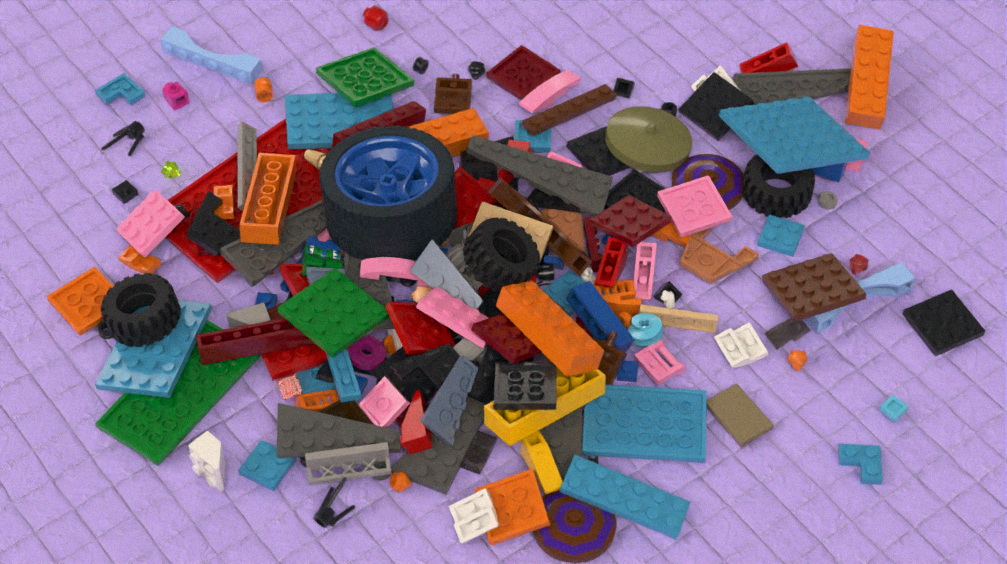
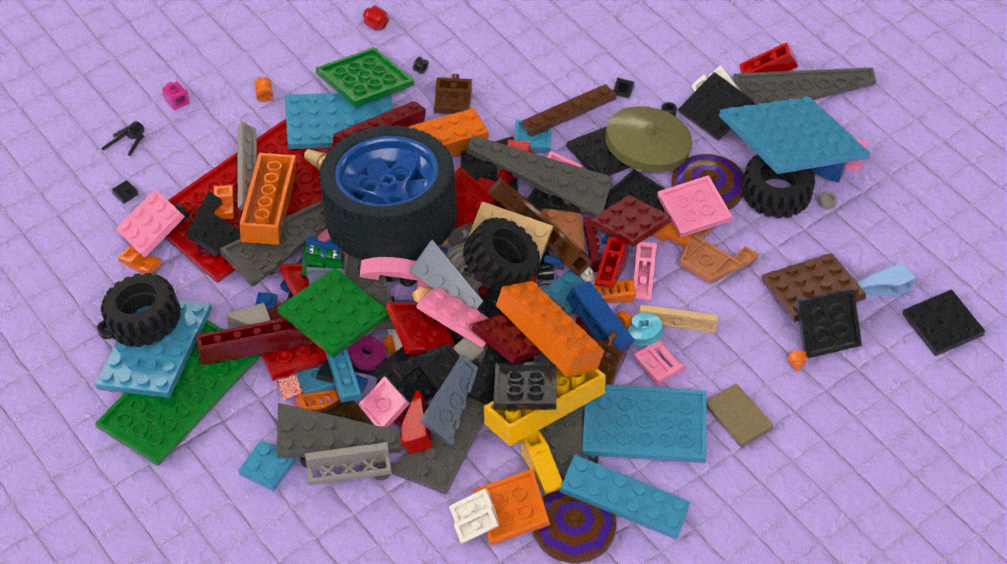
(81, 300): orange plate -> none
(118, 87): dark azure plate -> none
(171, 169): clear neon green plate -> none
(208, 460): white slope -> none
(240, 66): light blue arch -> none
(325, 514): black plant -> none
(400, 481): orange plate -> none
(476, 69): black plate -> none
(479, 452): clear smoke slope -> none
(522, 72): dark red plate -> none
(547, 92): bright pink slope -> none
(617, 305): orange slope -> none
(628, 371): blue plate -> none
(668, 286): black slope -> none
(668, 298): white arm -> none
(741, 346): white slope -> none
(781, 235): dark azure plate -> none
(786, 332): clear smoke slope -> none
(829, 322): none -> black plate
(858, 263): clear red plate -> none
(866, 457): dark azure plate -> none
(869, 77): orange brick -> none
(893, 408): medium azure plate -> none

